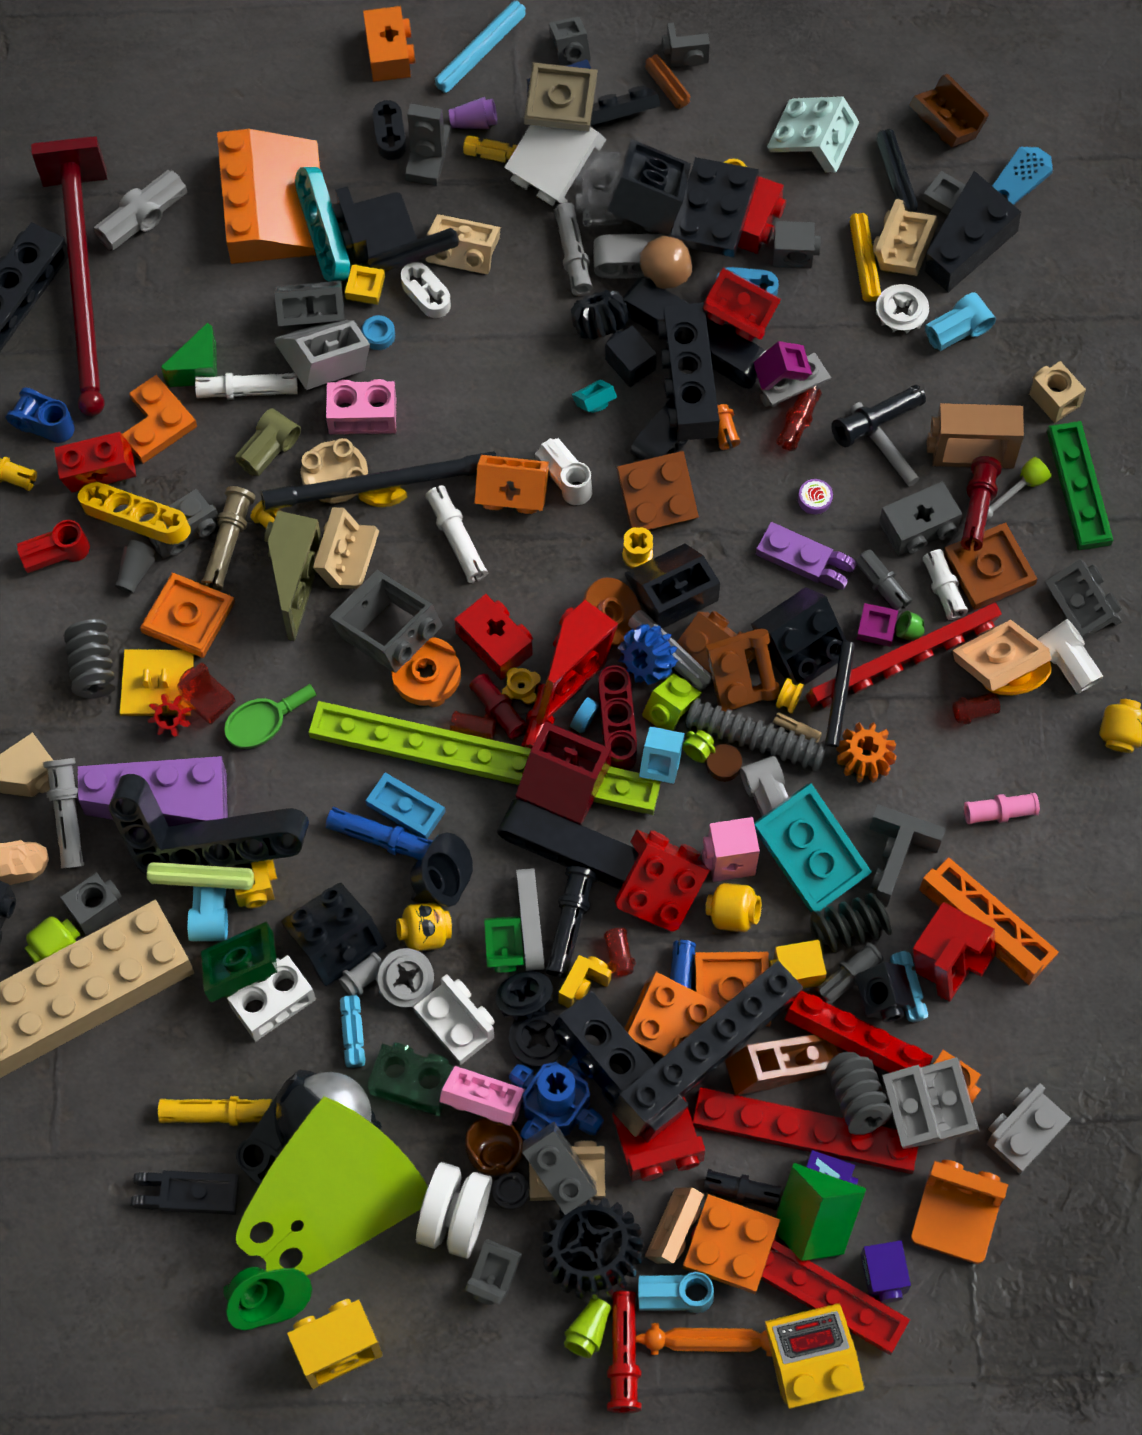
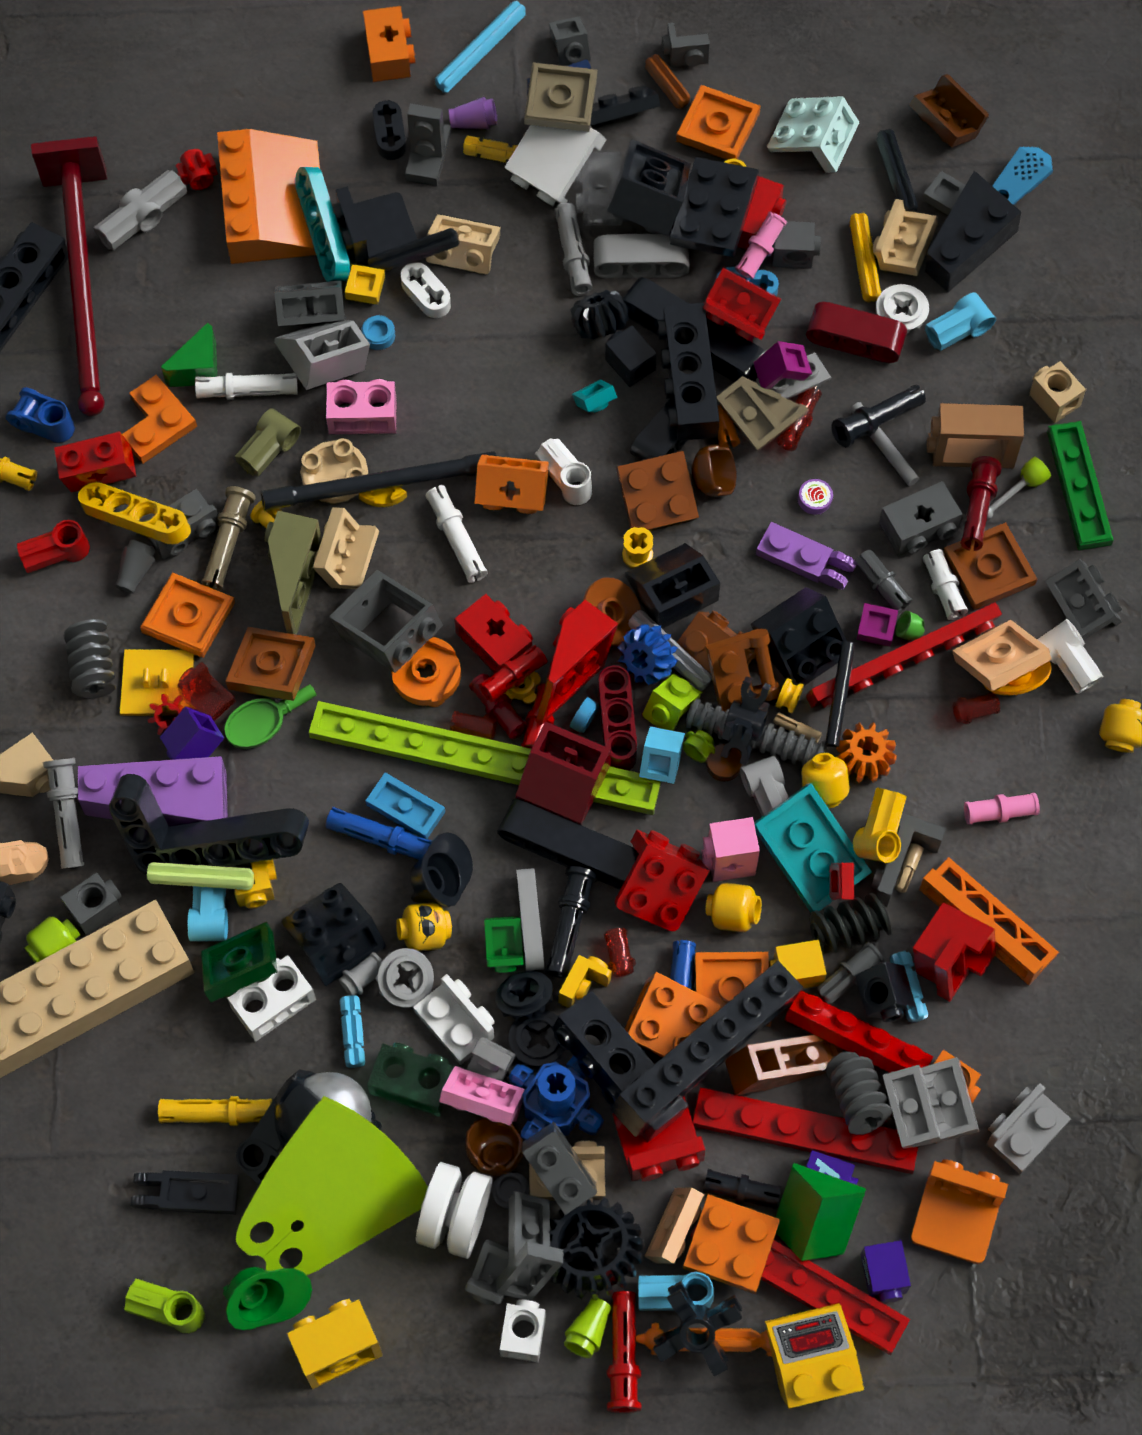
(162, 1305): none -> lime piece
(191, 735): none -> dark purple brick
(196, 169): none -> red gear
(270, 663): none -> dark orange plate
(490, 1059): none -> light grey bracket
(512, 673): none -> red pin
(528, 1347): none -> white brick
(530, 1254): none -> dark grey bracket
(666, 262): medium nougat hair -> none
(681, 1337): none -> black pin
(714, 471): none -> reddish brown hair
(718, 123): none -> orange plate
(746, 720): none -> black pin
(759, 411): none -> dark tan wing
(761, 245): none -> bright pink pin
(828, 777): none -> yellow head
(842, 881): none -> red tile
(856, 332): none -> dark red beam
(879, 837): none -> yellow piece
(909, 867): none -> tan pin

